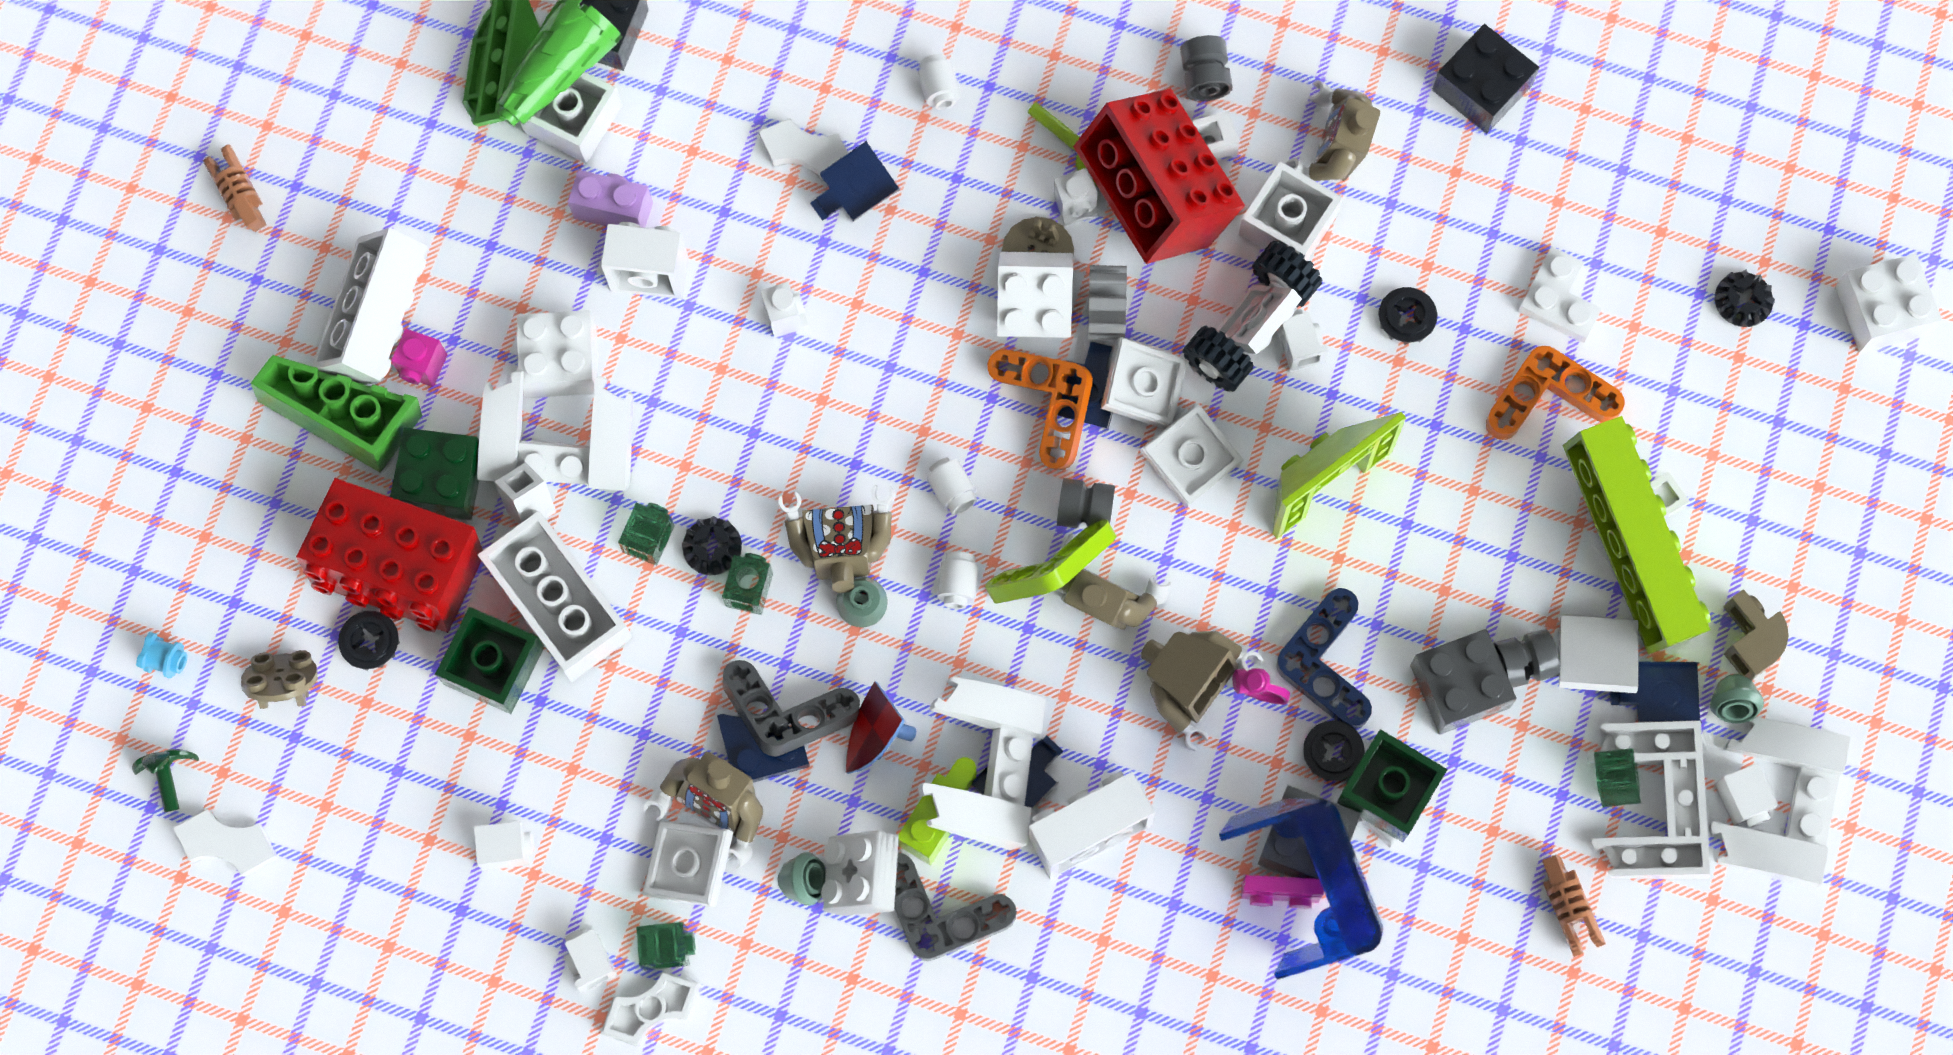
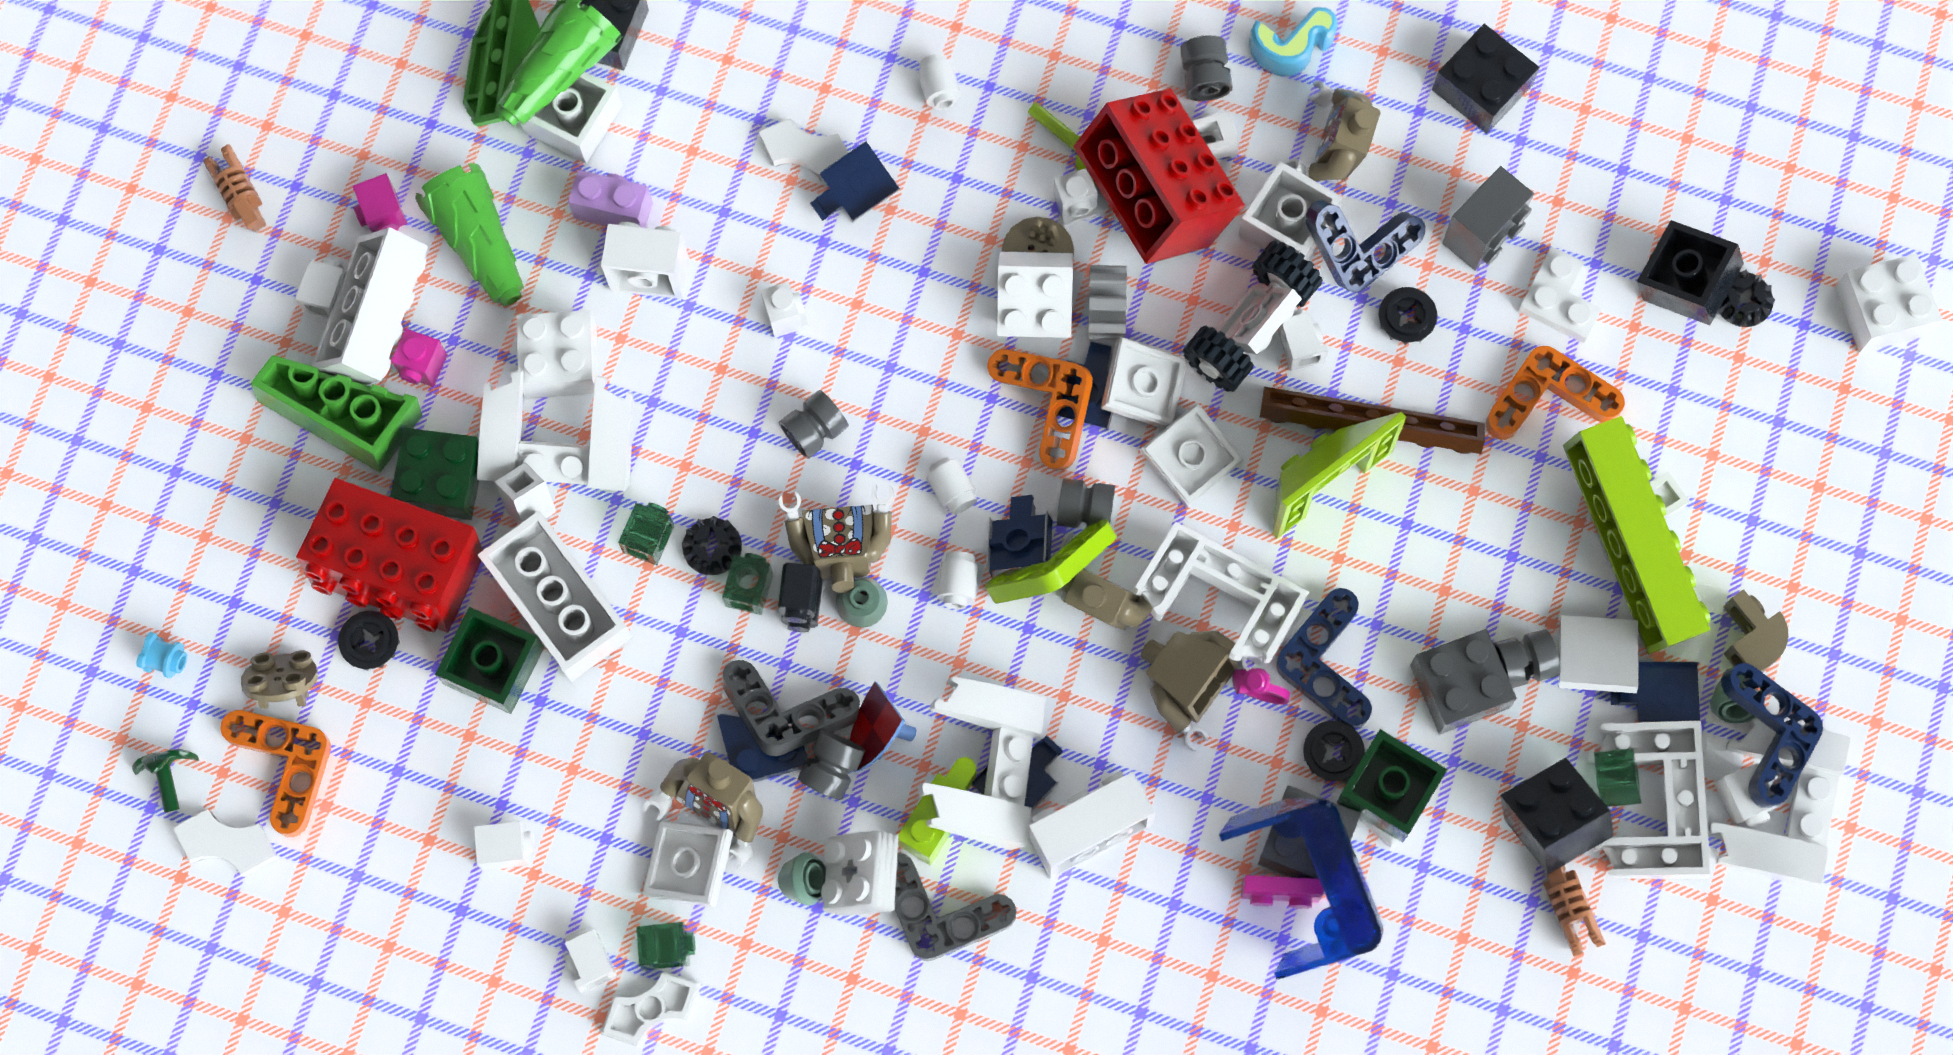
(297, 762): none -> orange beam
(320, 287): none -> white brick
(378, 204): none -> dark pink brick
(470, 224): none -> bright green cone
(800, 596): none -> black brick
(817, 421): none -> dark grey wheel
(831, 764): none -> dark grey wheel
(1021, 539): none -> dark blue piece
(1189, 553): none -> white wedge
(1295, 52): none -> medium azure animal
(1333, 413): none -> reddish brown plate
(1361, 255): none -> dark blue beam
(1488, 218): none -> dark grey brick
(1557, 815): none -> black brick
(1690, 272): none -> black brick
(1786, 736): none -> dark blue beam

